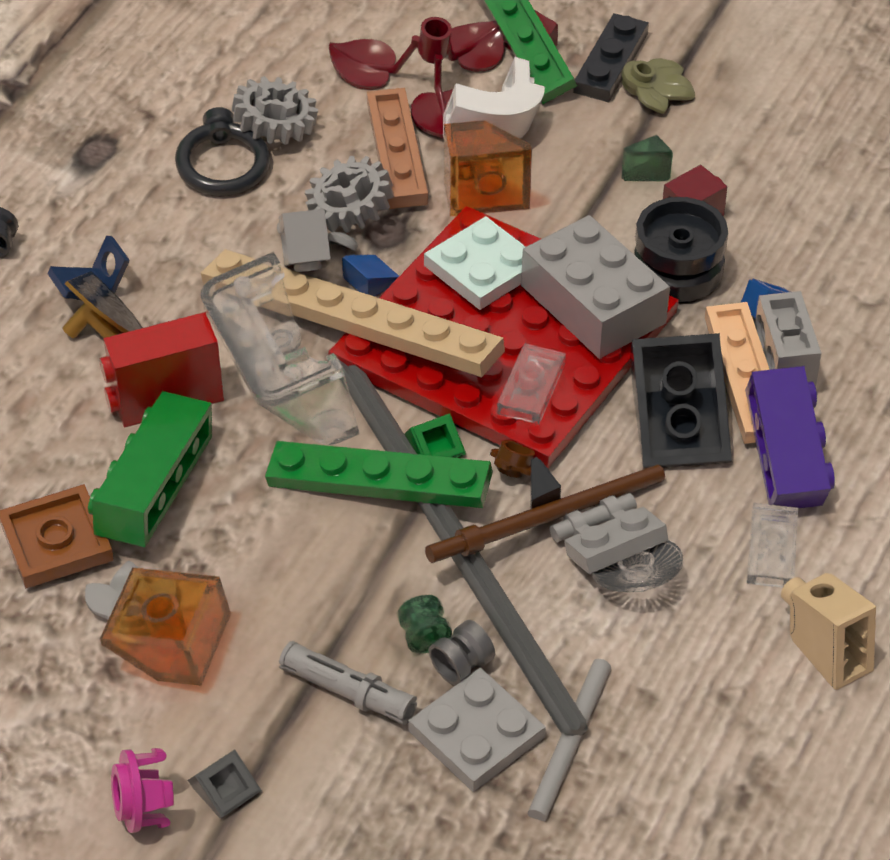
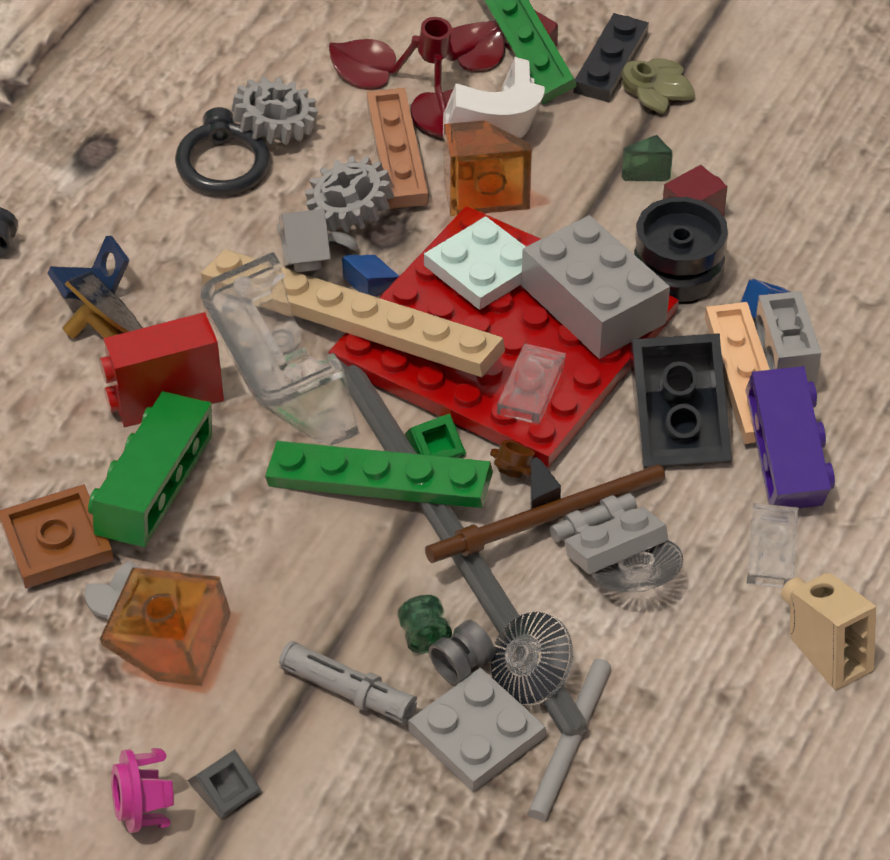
(545, 660): none -> dish

